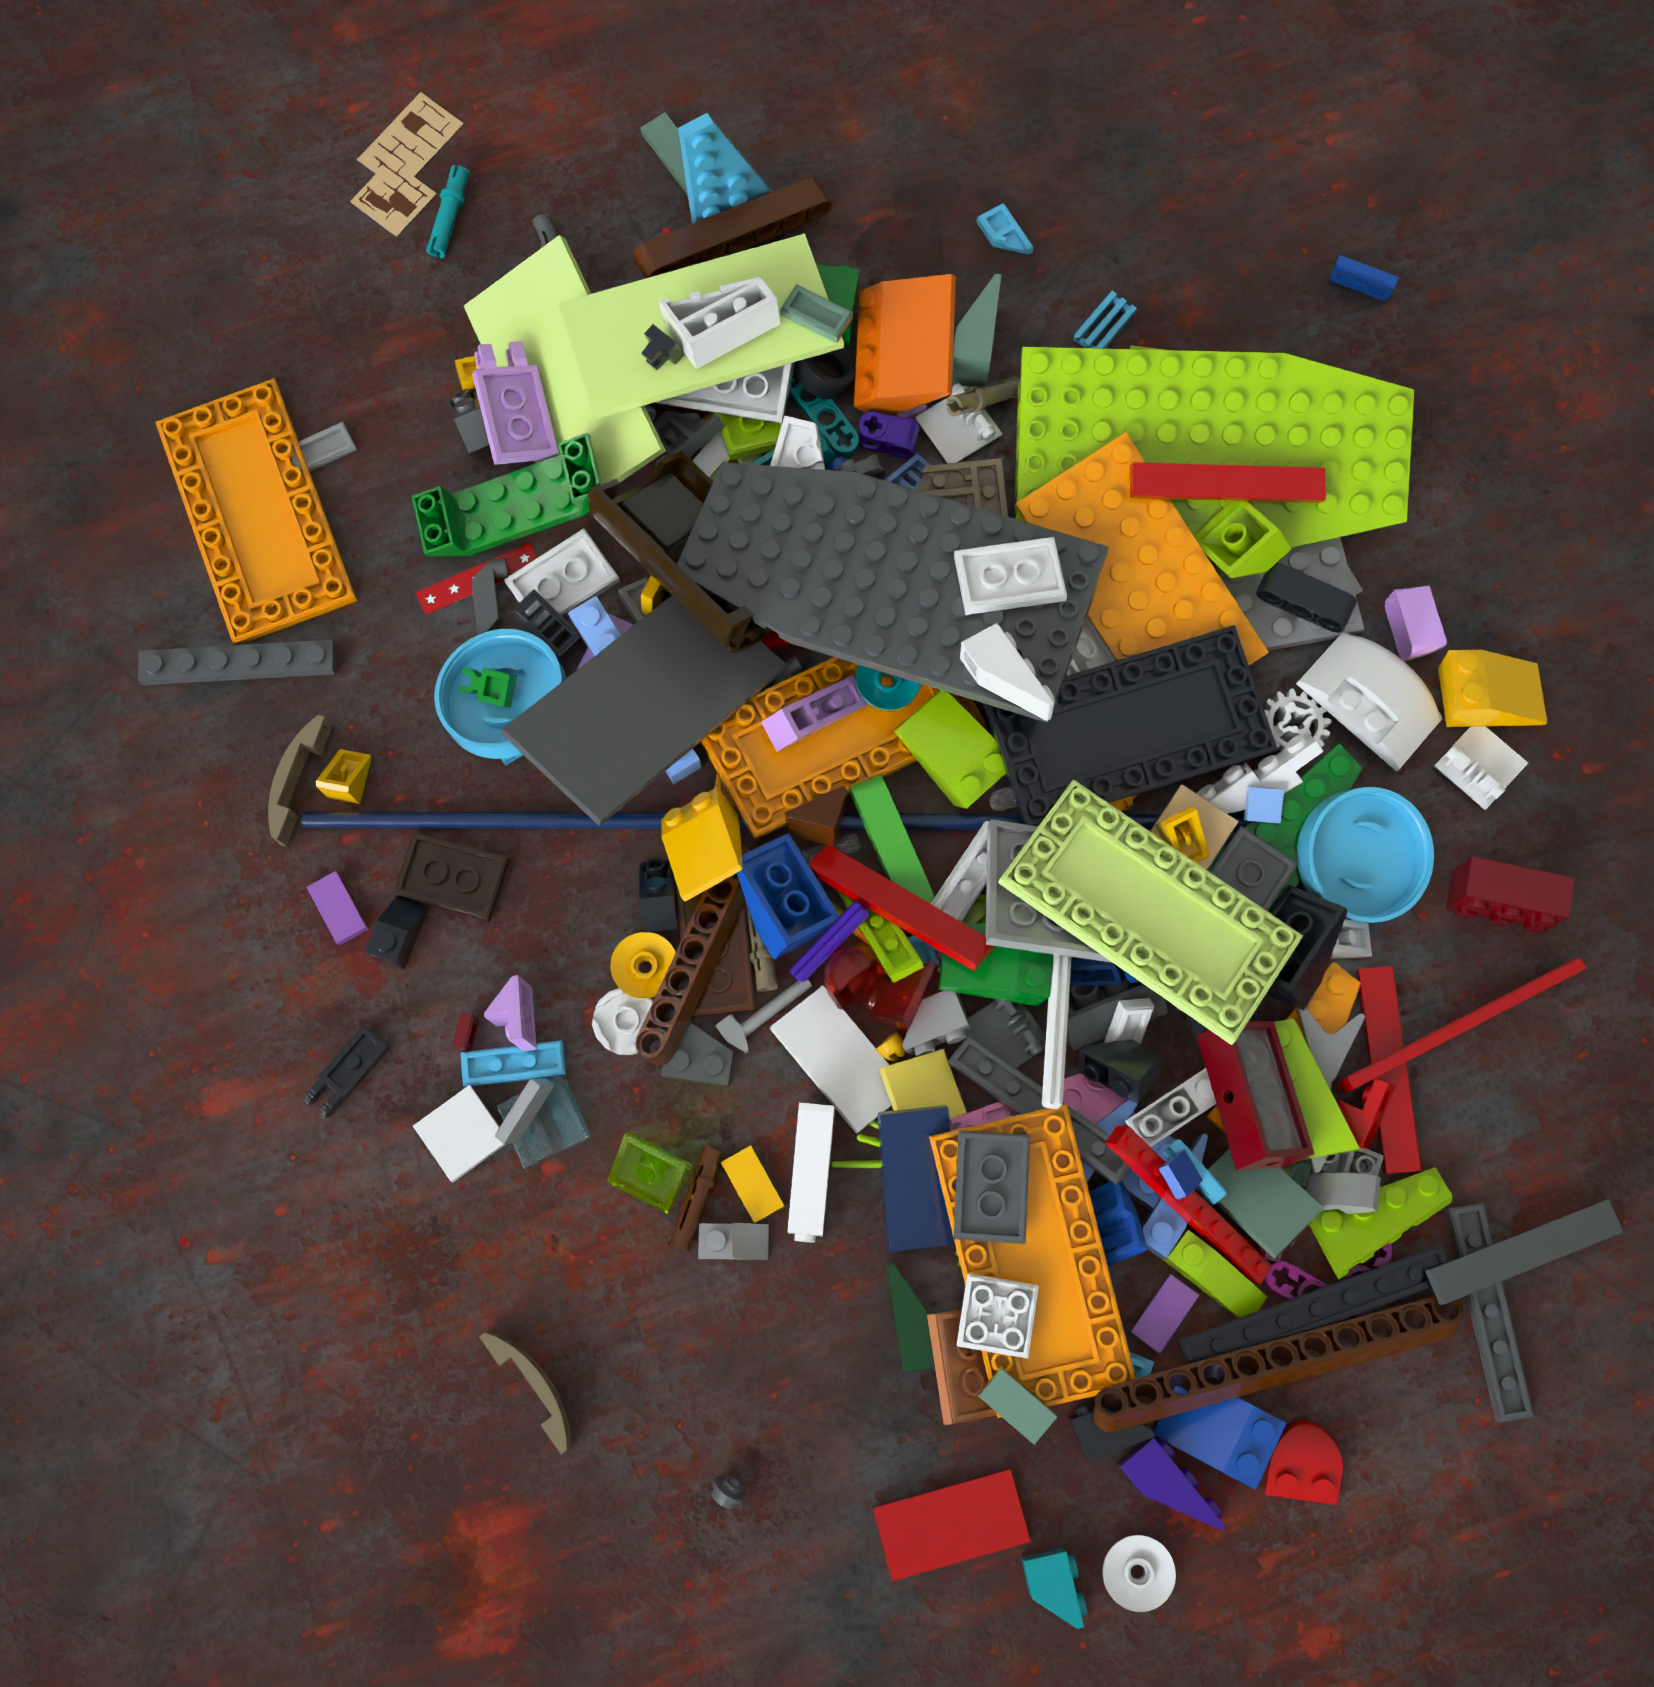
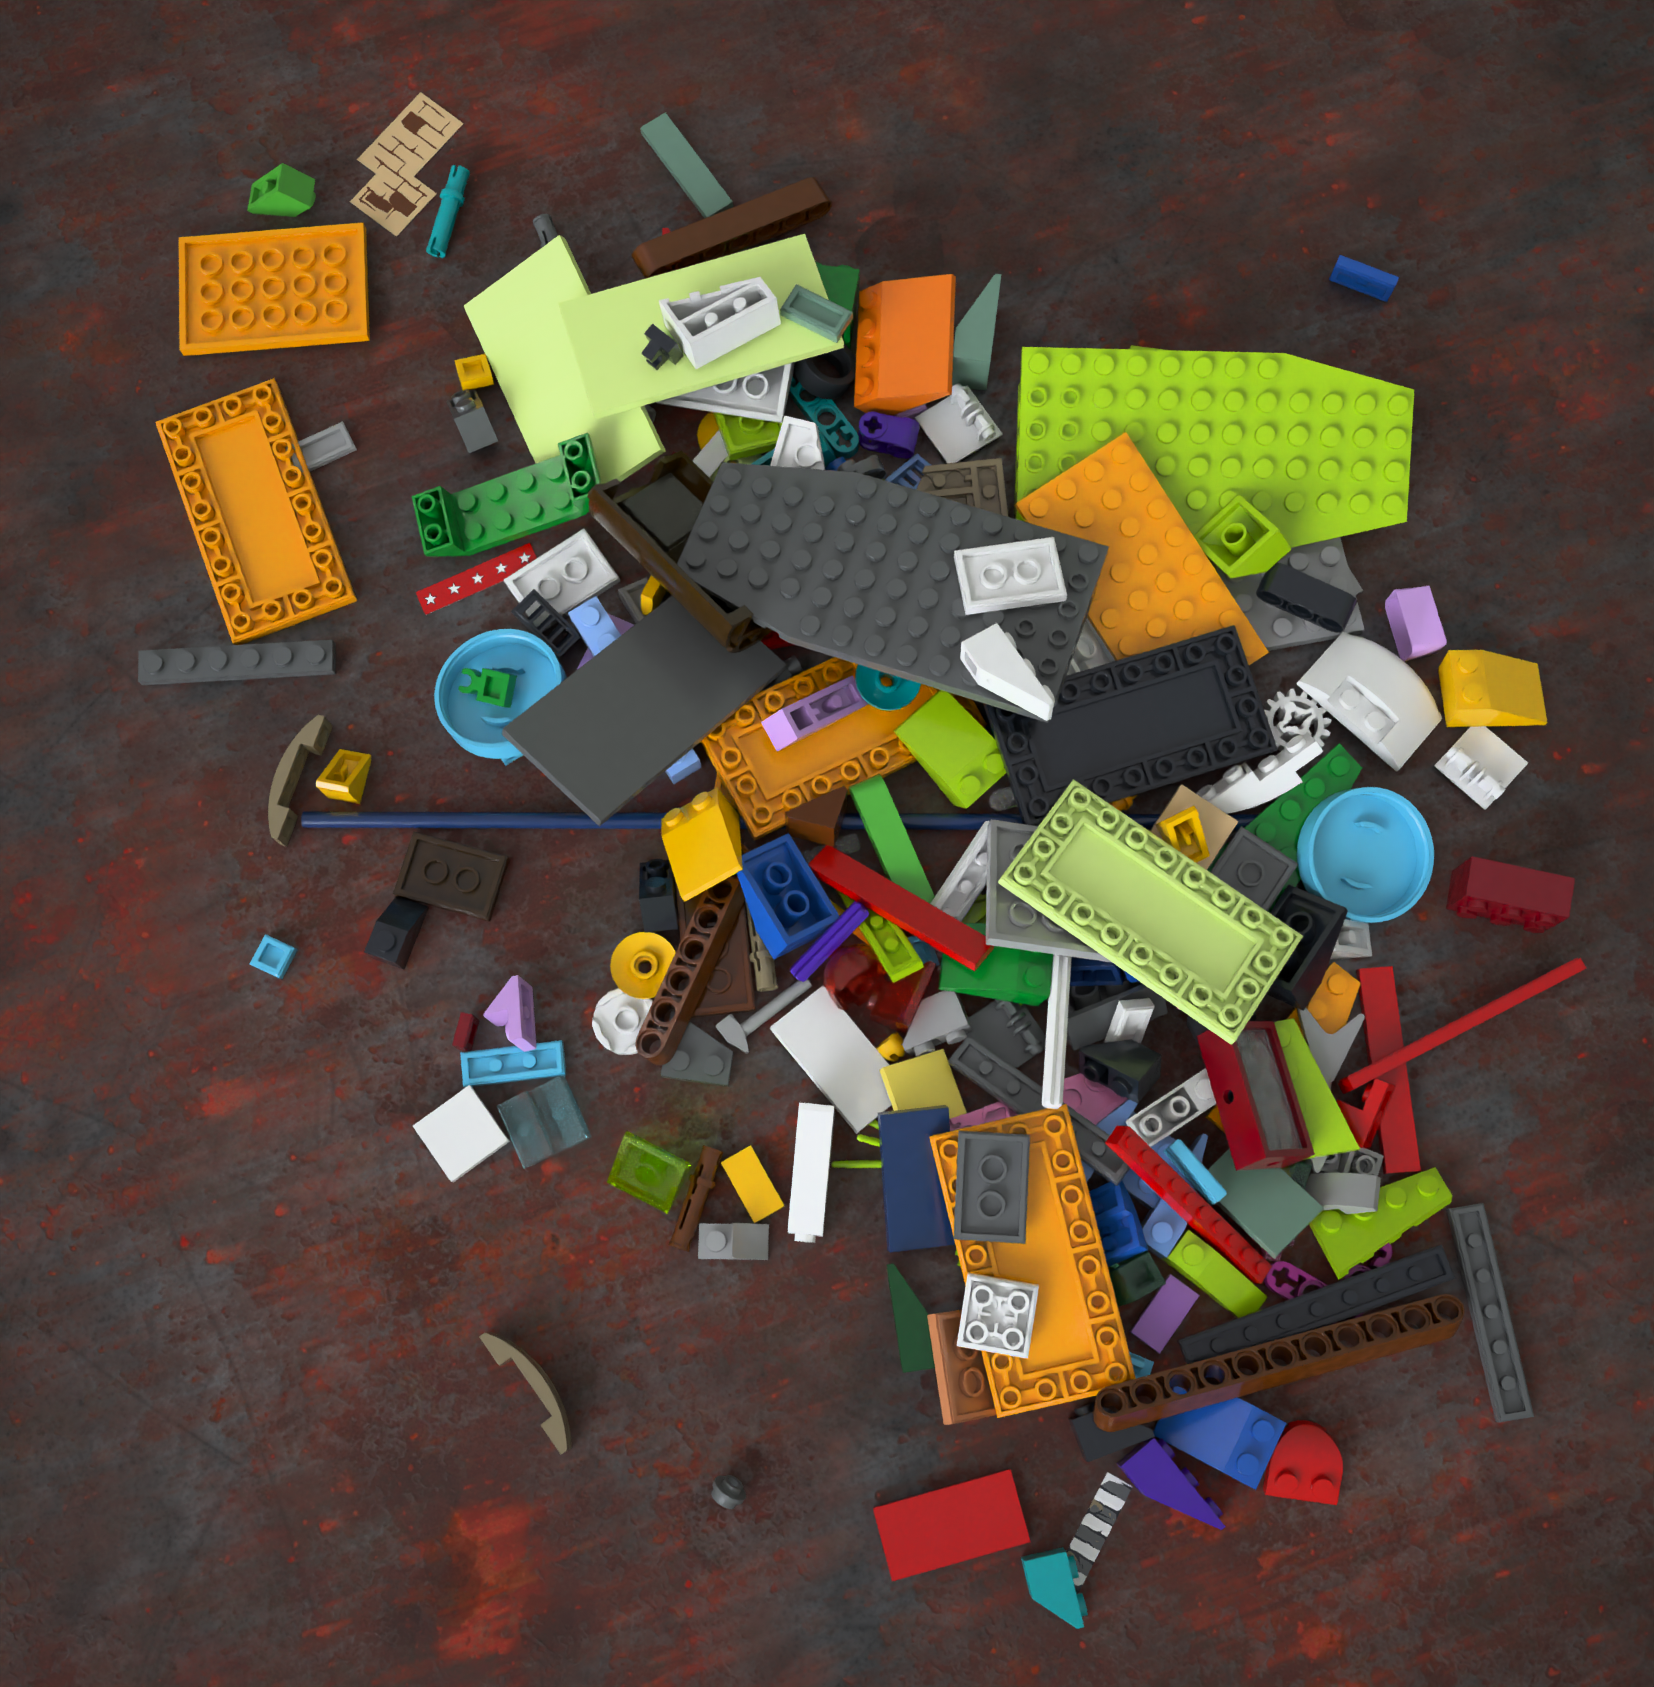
(273, 289): none -> light orange plate
(273, 956): none -> medium azure tile
(282, 193): none -> bright green slope
(337, 908): medium lavender tile -> none
(347, 1069): black hinge -> none
(486, 595): dark grey piece -> none
(513, 407): lavender tile -> none
(524, 1110): light grey tile -> none
(685, 431): dark grey wing -> none
(715, 170): medium azure wing -> none
(976, 399): dark tan pin -> none
(1003, 230): medium azure tile -> none
(1017, 1405): sand green tile -> none
(1097, 1525): none -> sticker
(1119, 305): medium azure tile -> none
(1135, 1278): none -> clear green slope
(1157, 1579): white dish -> none
(1180, 1174): blue tile -> none
(1227, 482): red tile -> none
(1264, 804): light blue tile -> none
(1523, 1251): dark grey tile -> none

